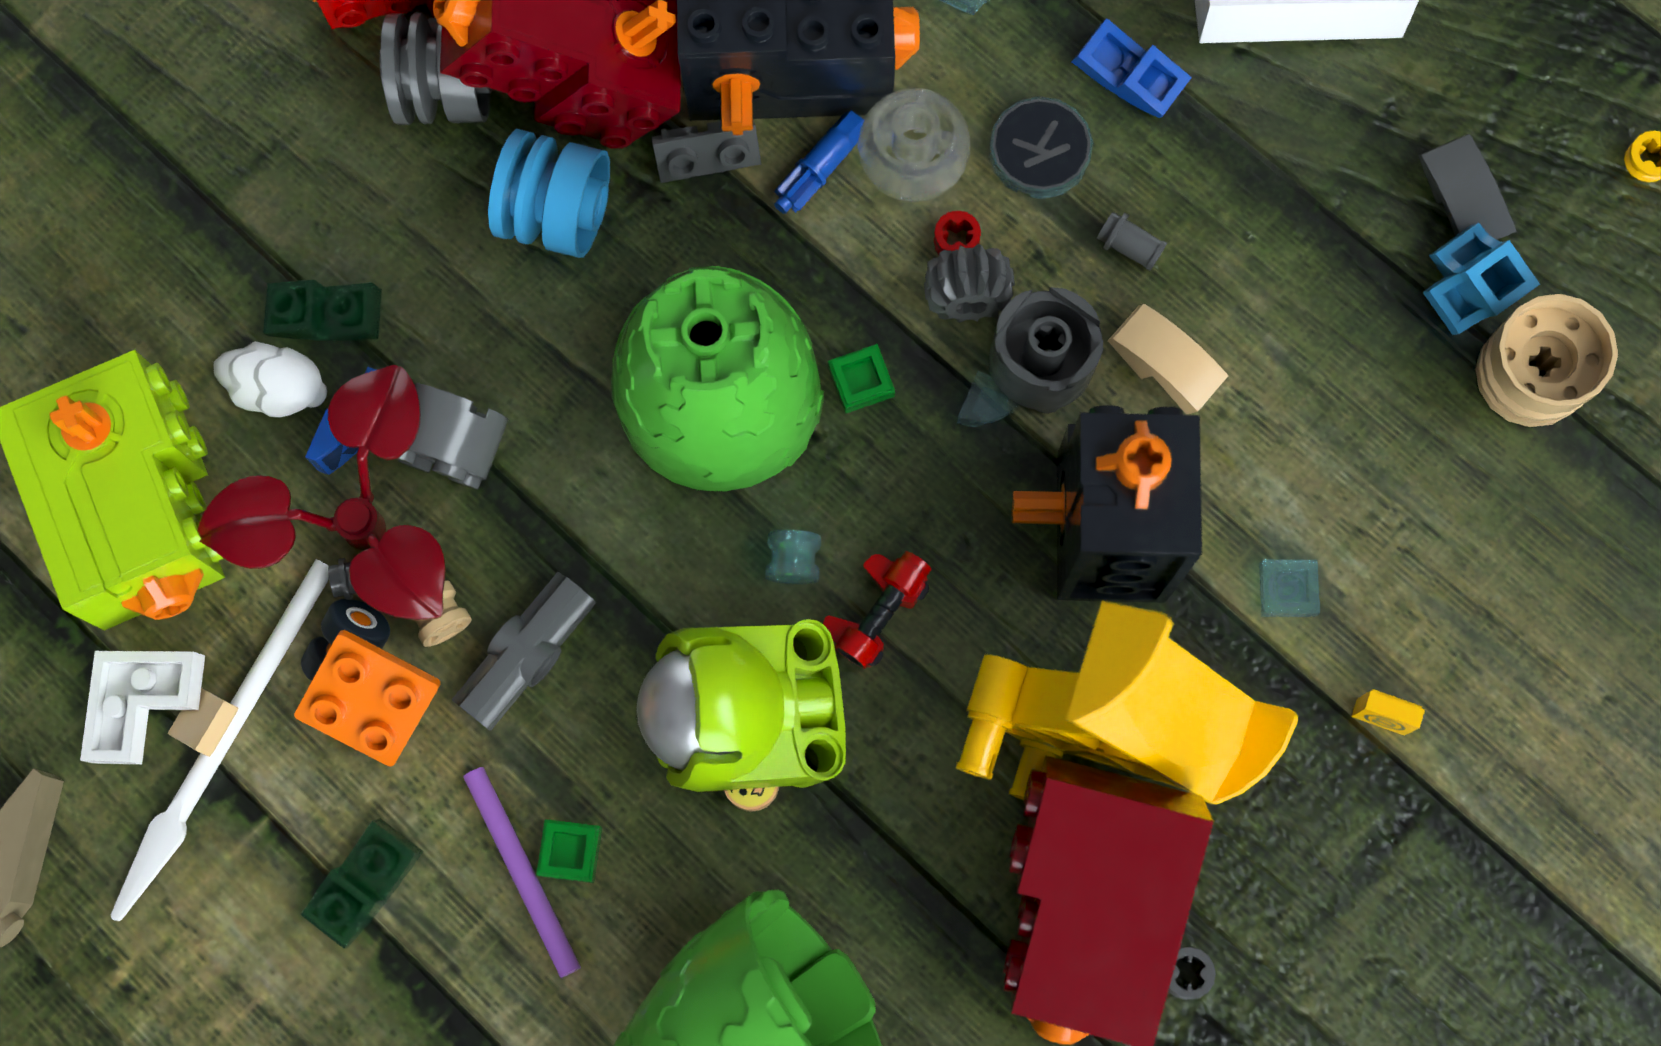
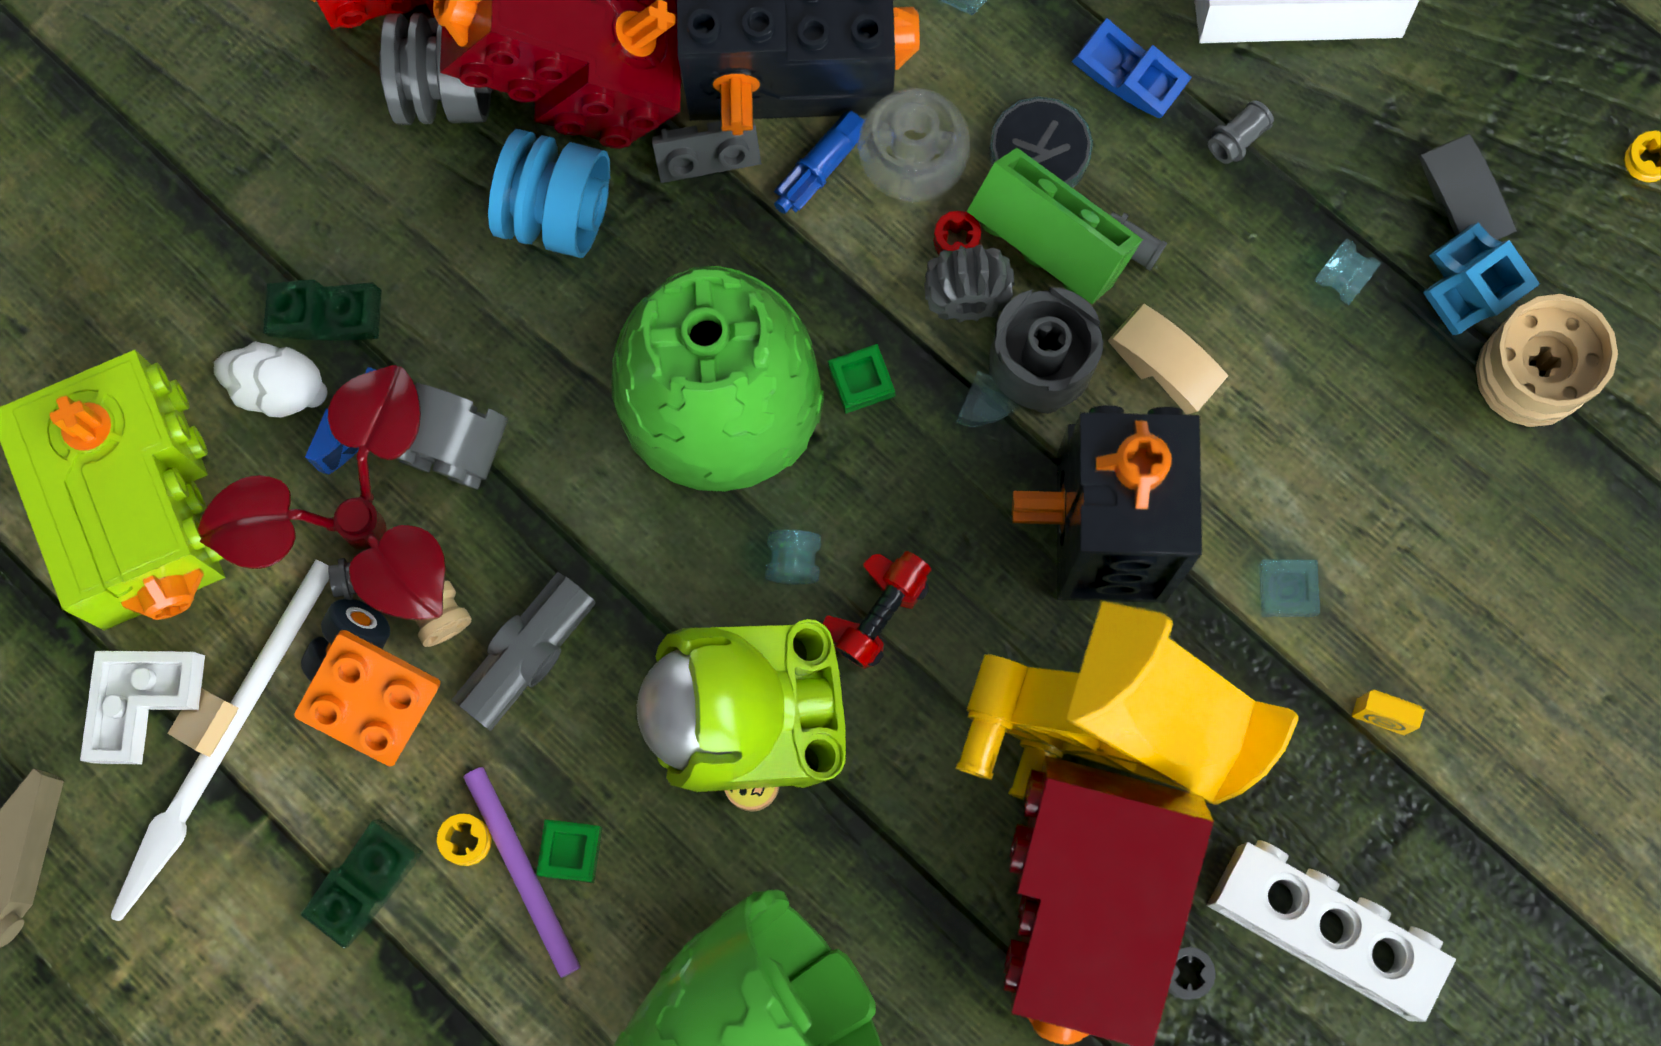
(449, 849): none -> yellow bush
(1053, 225): none -> bright green brick
(1231, 140): none -> dark grey pin
(1347, 271): none -> clear light blue wheel
(1418, 962): none -> white brick

